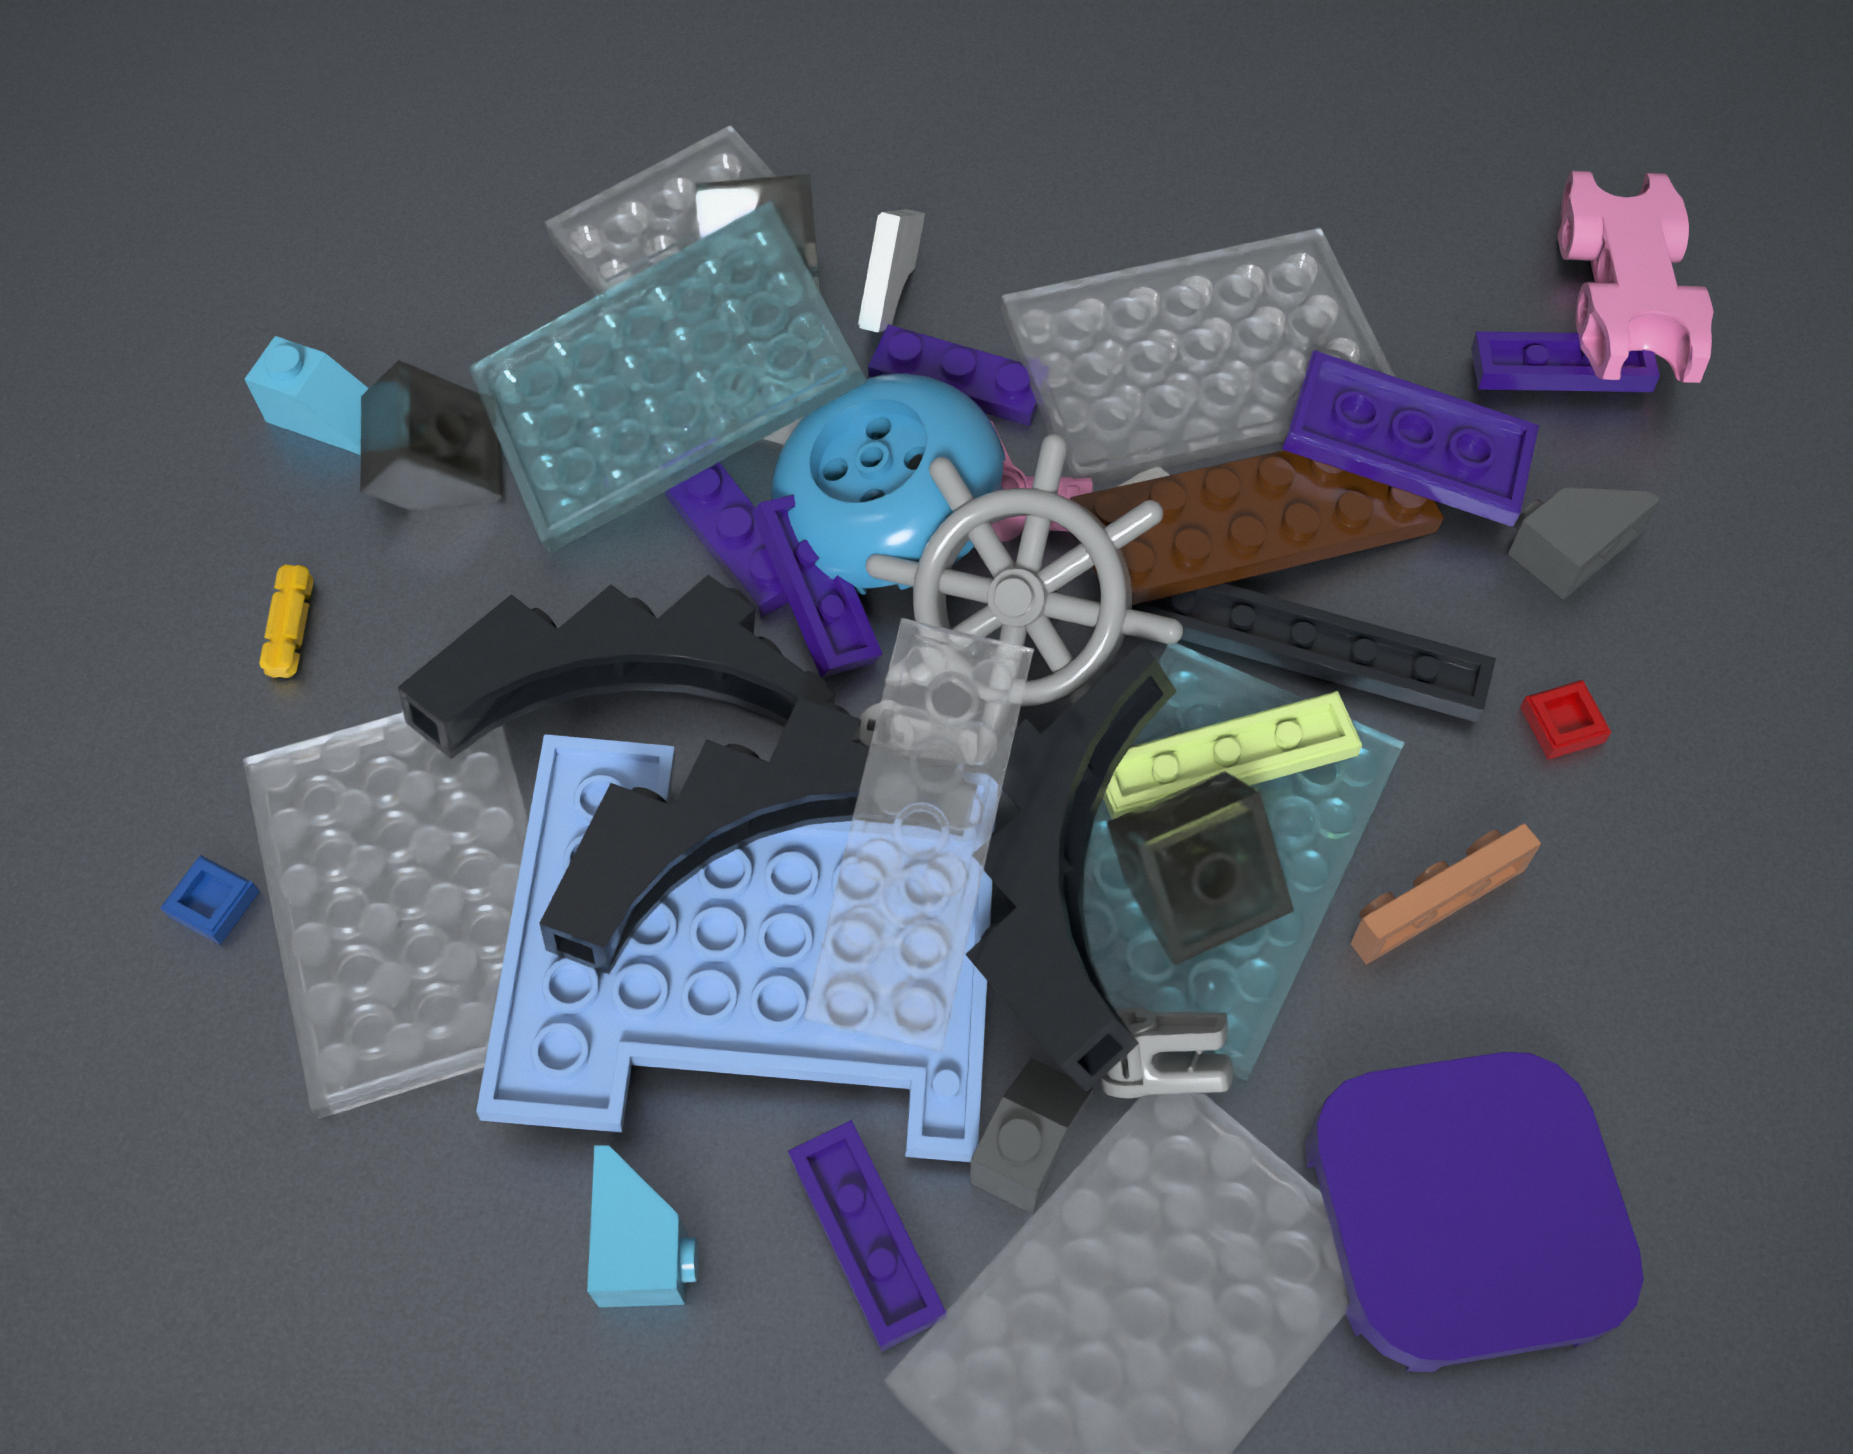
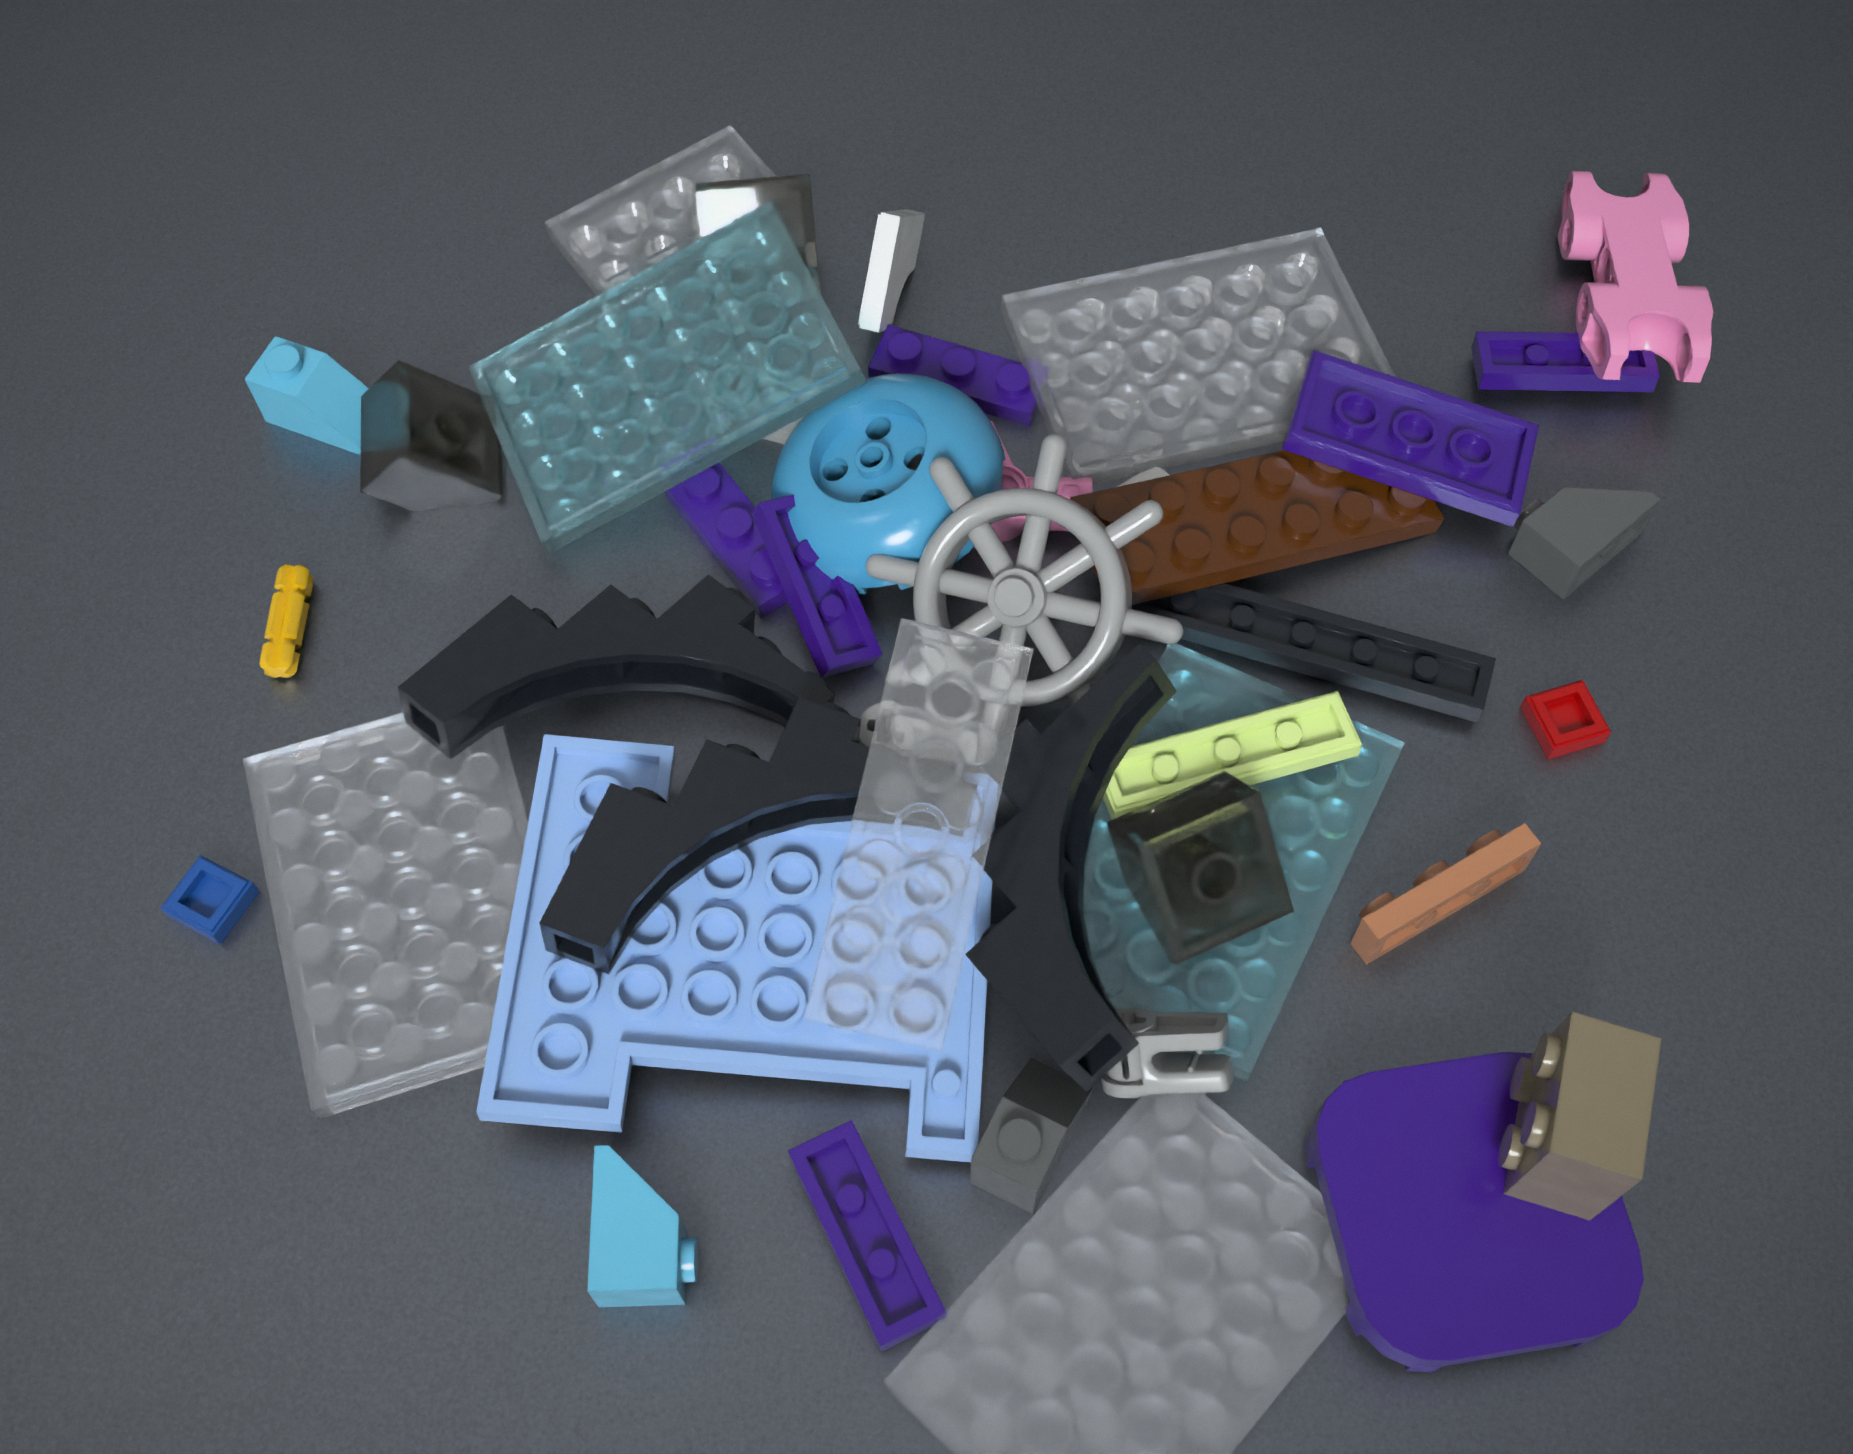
(1581, 1116): none -> dark tan brick

